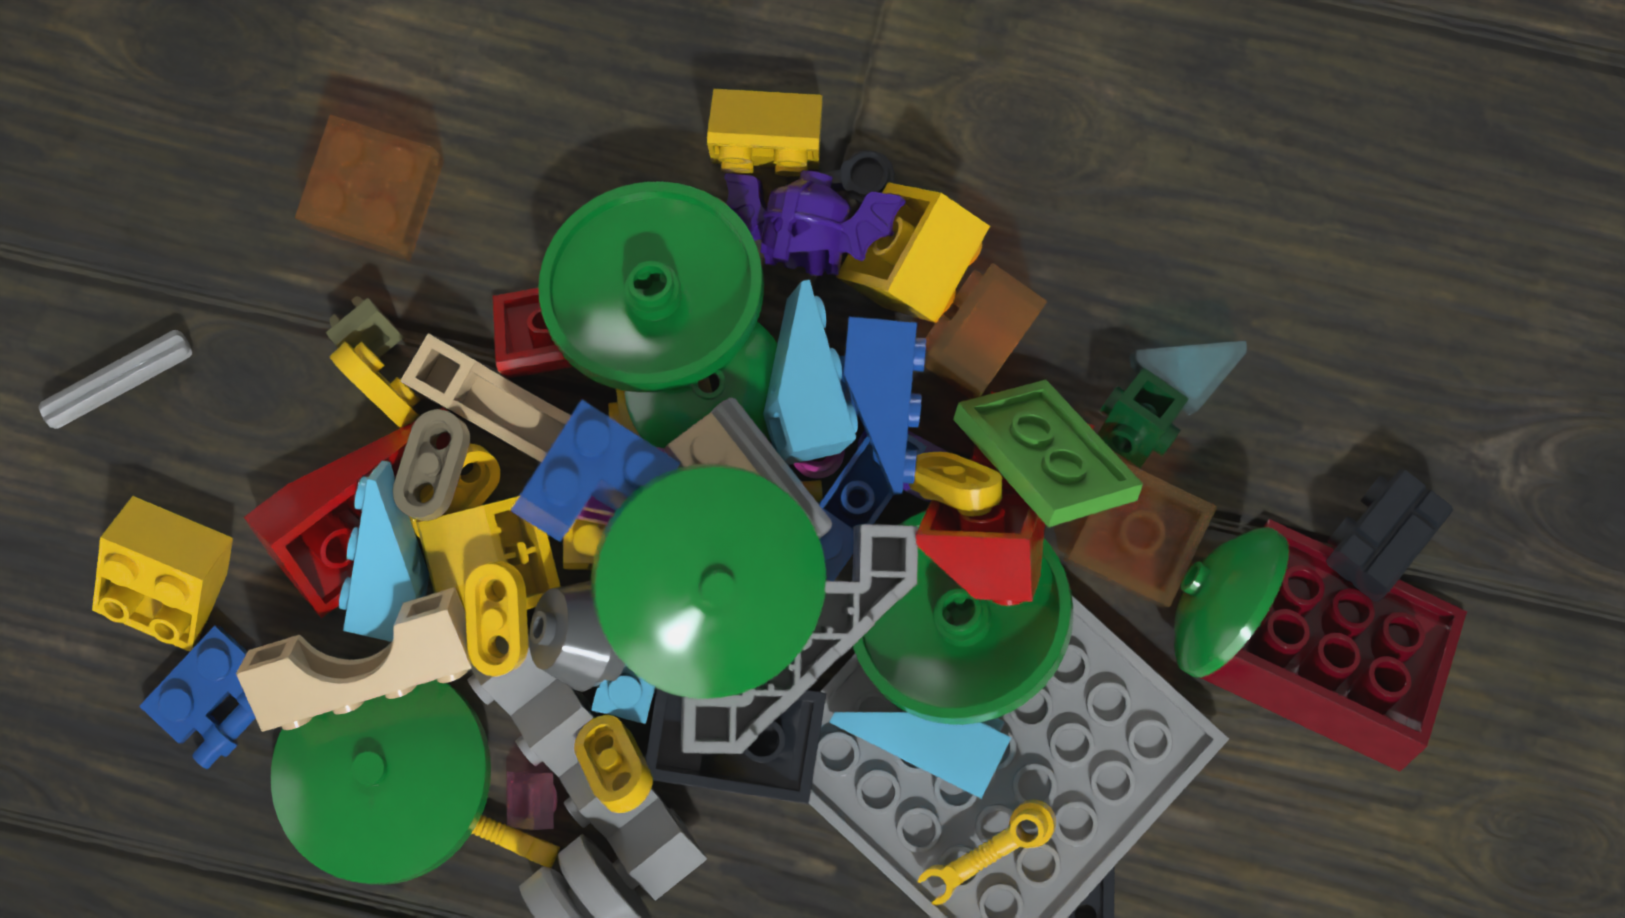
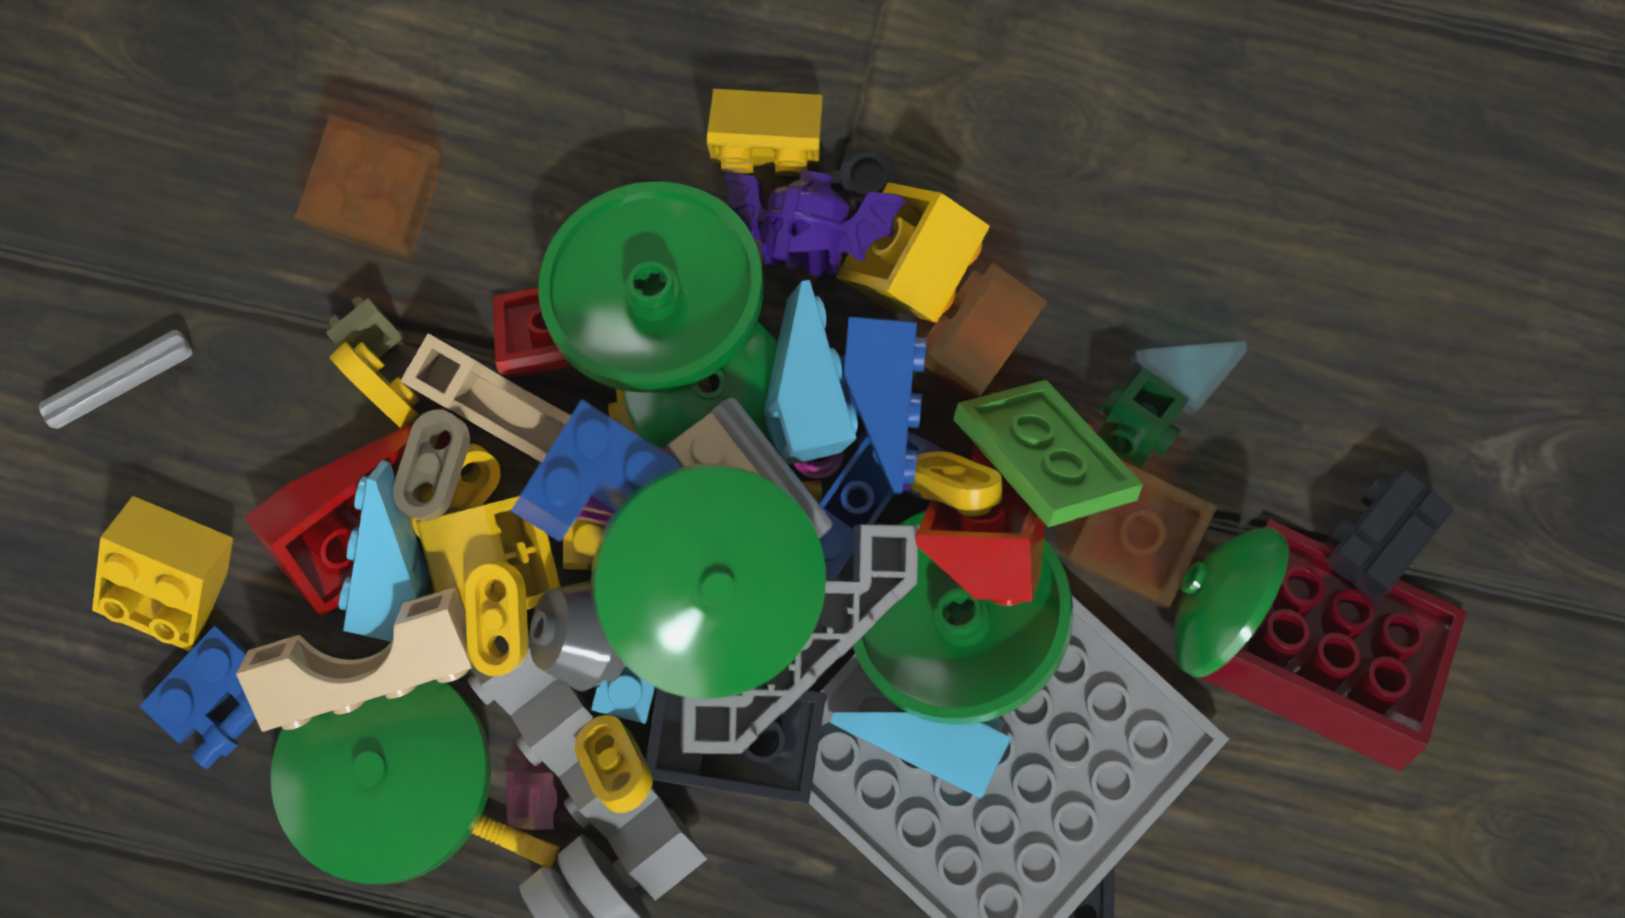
(1000, 845): yellow brick -> none

